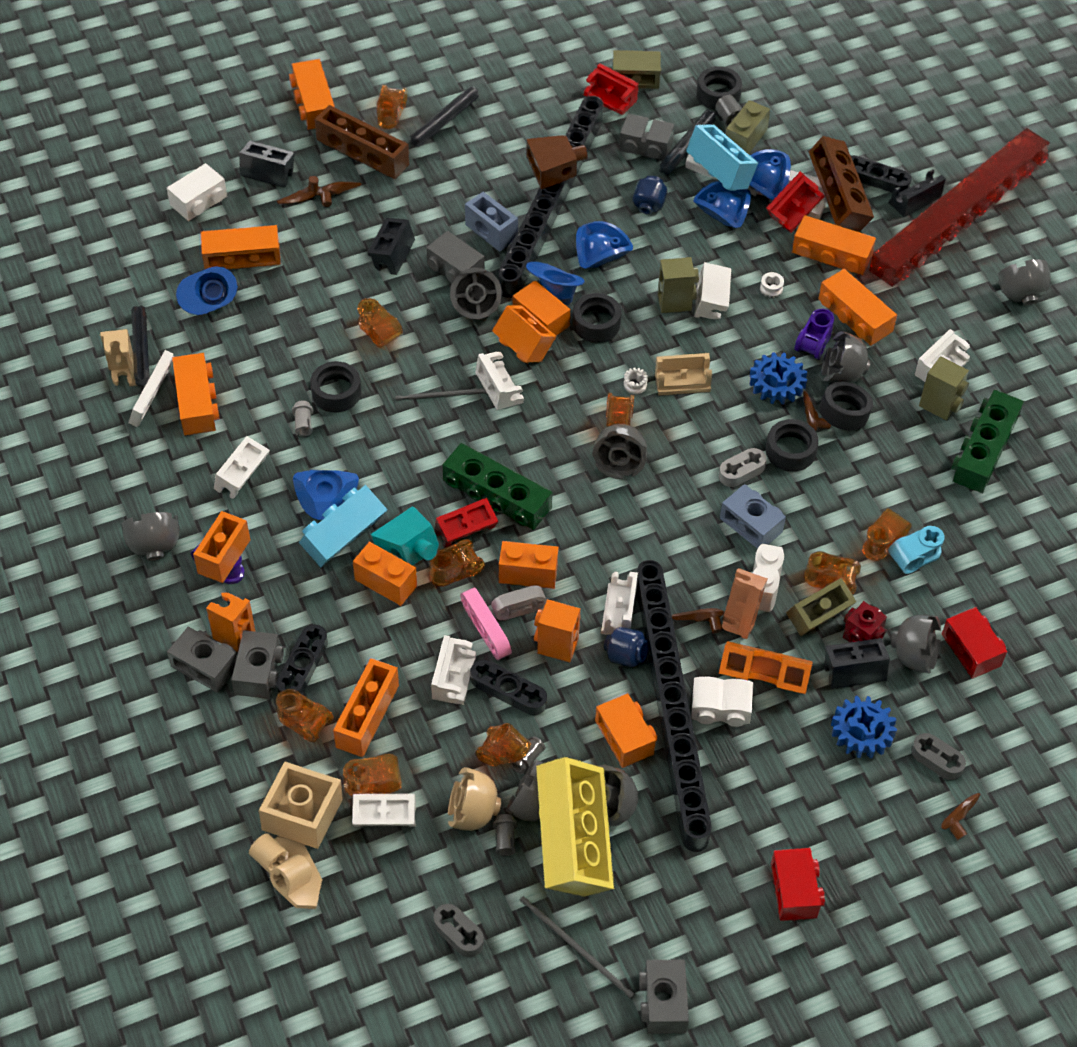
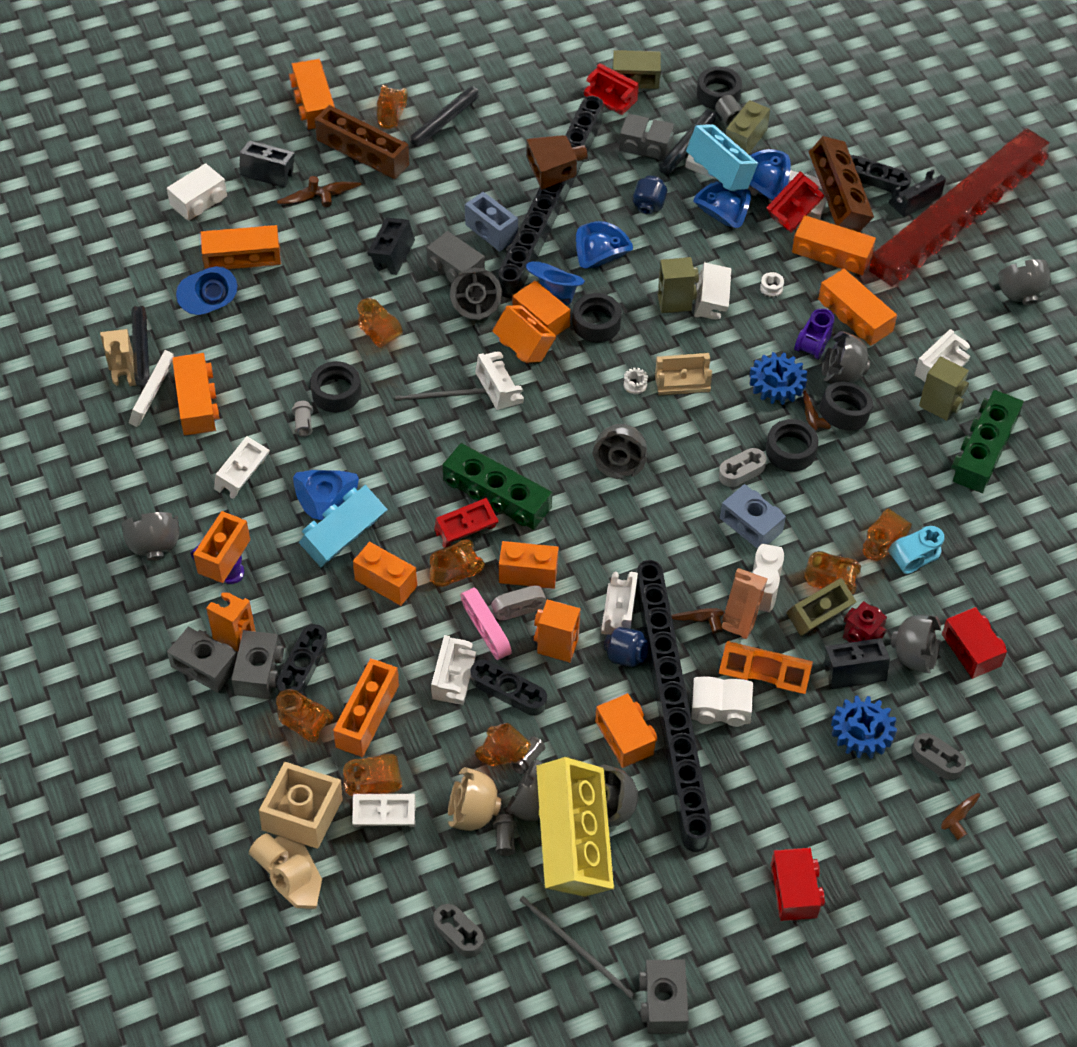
(408, 537): teal torso -> none
(619, 409): clear orange piece -> none

